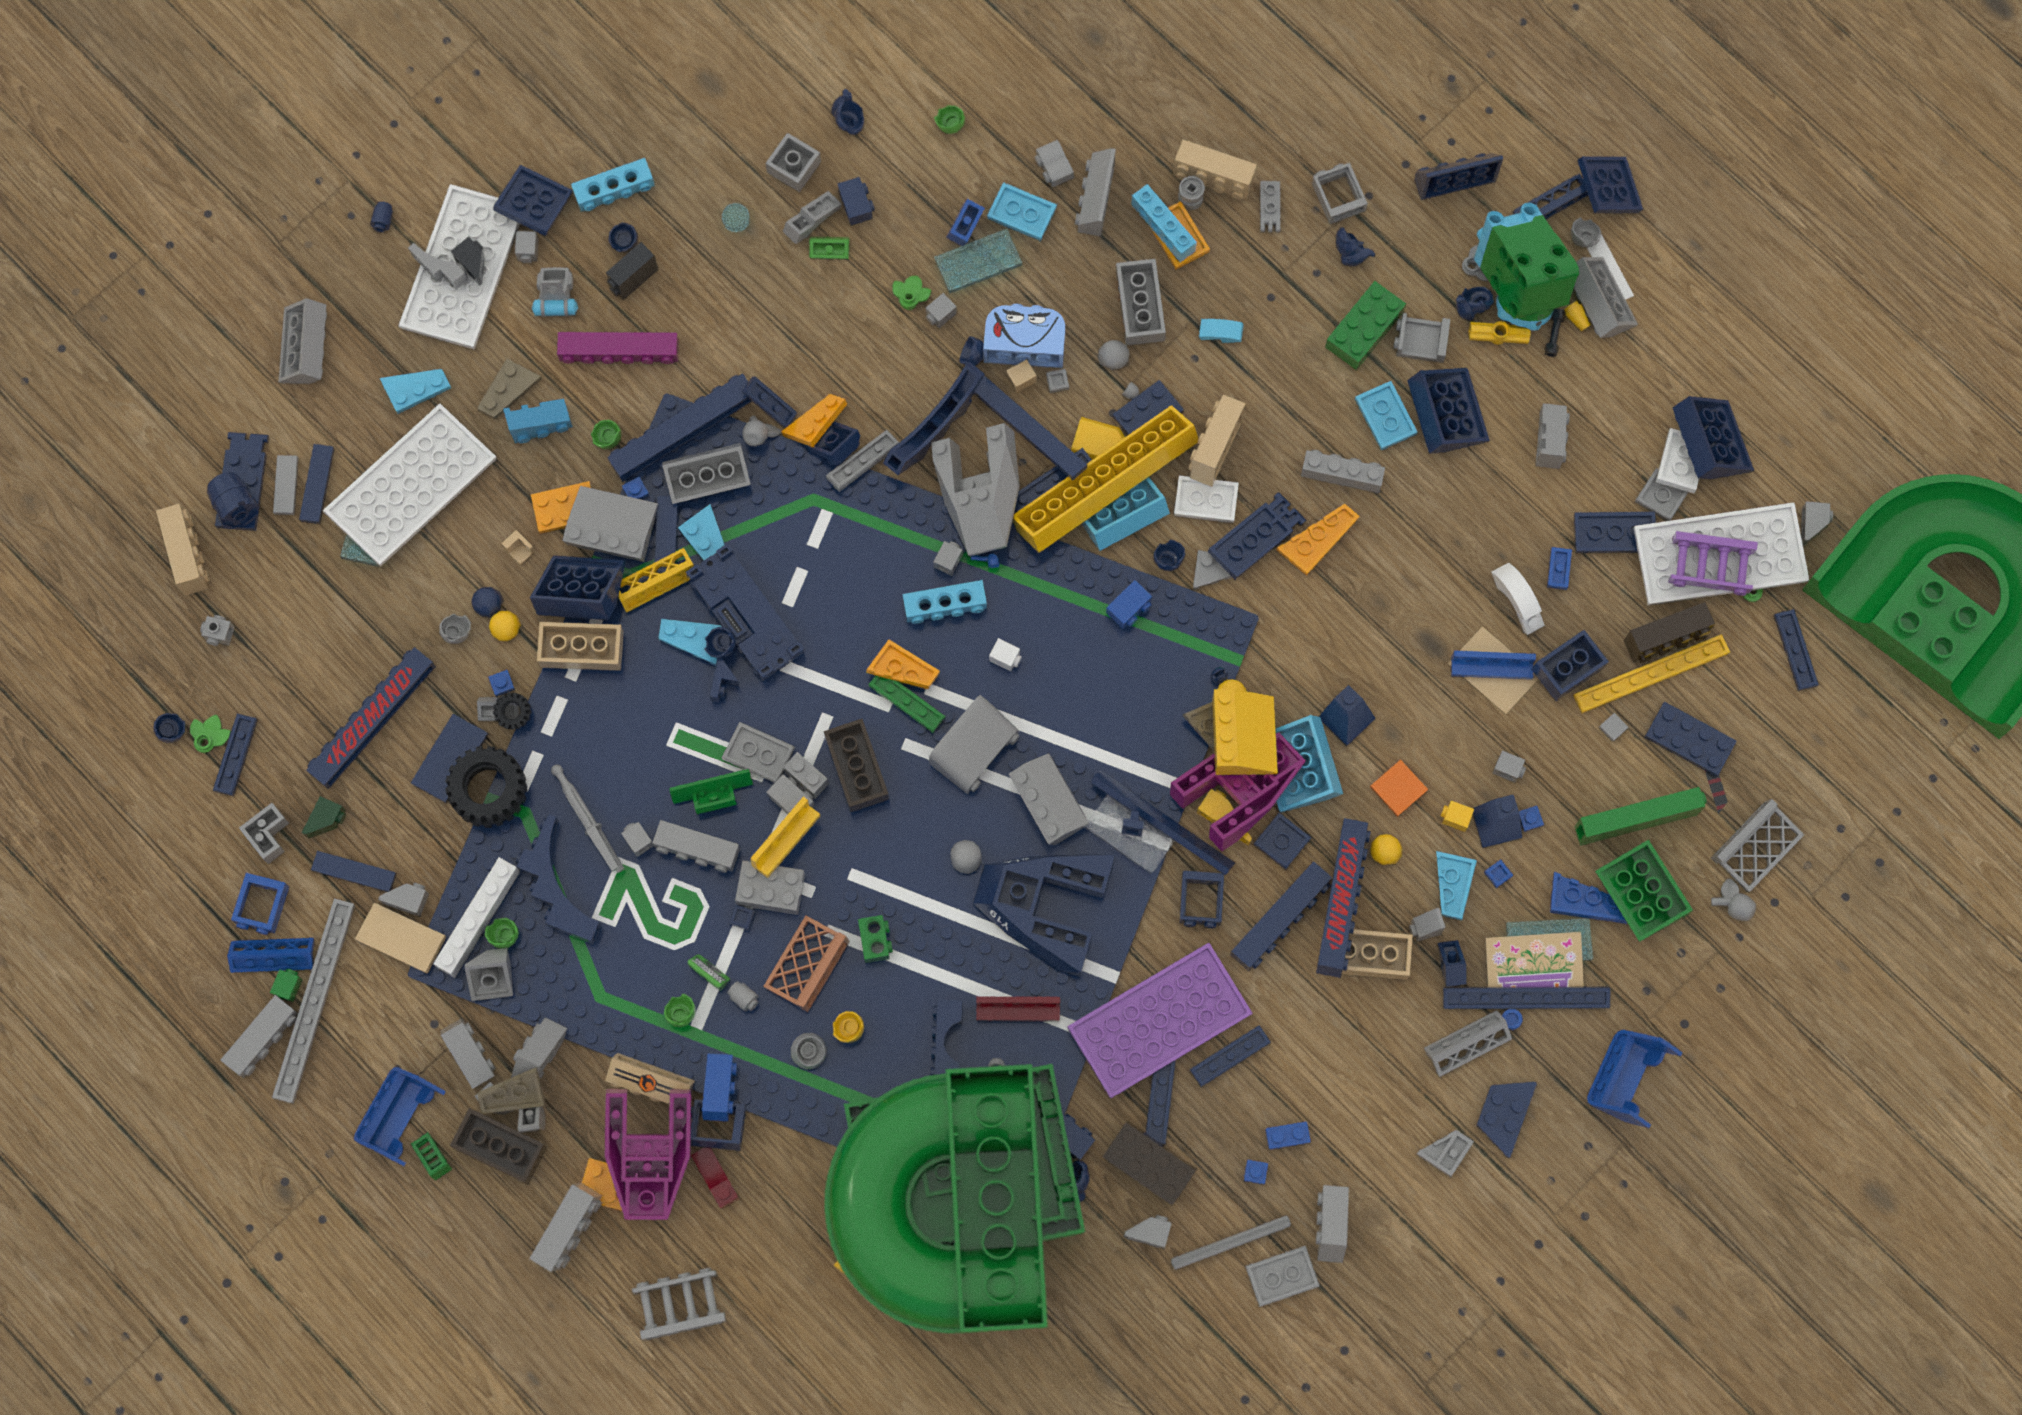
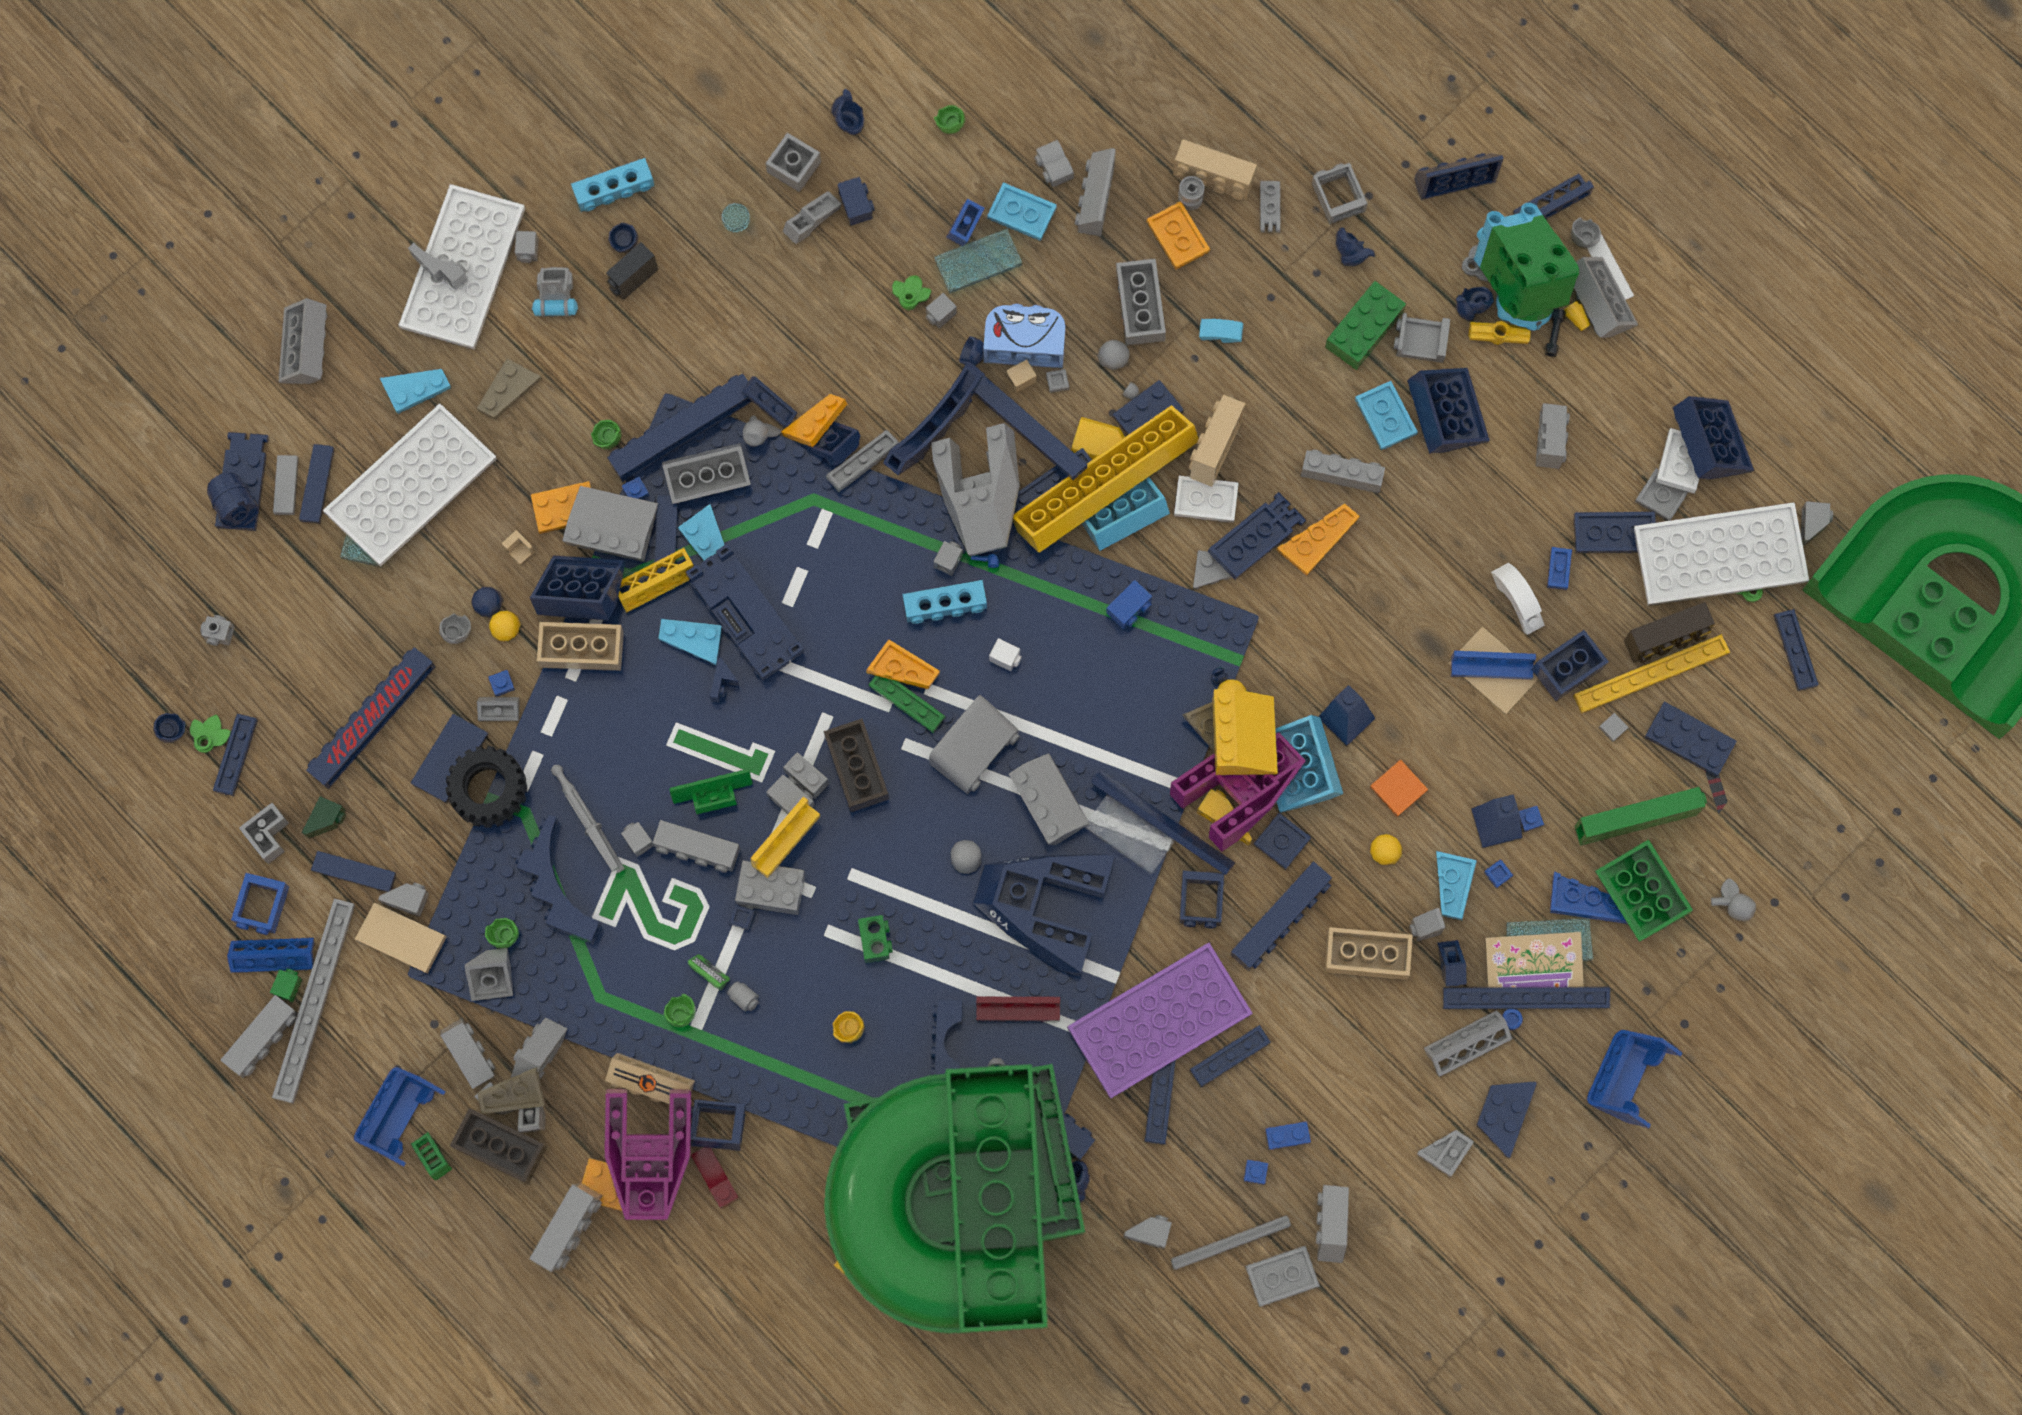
(182, 549): tan brick -> none
(381, 217): dark blue brick -> none
(470, 255): black slope -> none
(476, 917): white brick -> none
(499, 711): black tyre -> none
(532, 200): dark blue plate -> none
(538, 421): dark azure wedge -> none
(618, 347): magenta brick -> none
(672, 1325): light grey fence -> none
(718, 1087): blue brick -> none
(720, 642): dark blue hair -> none
(758, 752): light grey tile -> none
(808, 1051): light grey hat -> none
(819, 975): nougat fence -> none
(829, 247): bright green slope -> none
(1132, 825): dark blue tile -> none
(1150, 1163): dark brown brick -> none
(1163, 223): medium azure brick -> none
(1169, 555): dark blue hair -> none
(1342, 898): dark blue brick -> none
(1457, 815): yellow brick -> none
(1509, 767): light grey brick -> none
(1610, 184): dark blue plate -> none
(1704, 544): medium lavender fence -> none
(1743, 835): light grey fence -> none

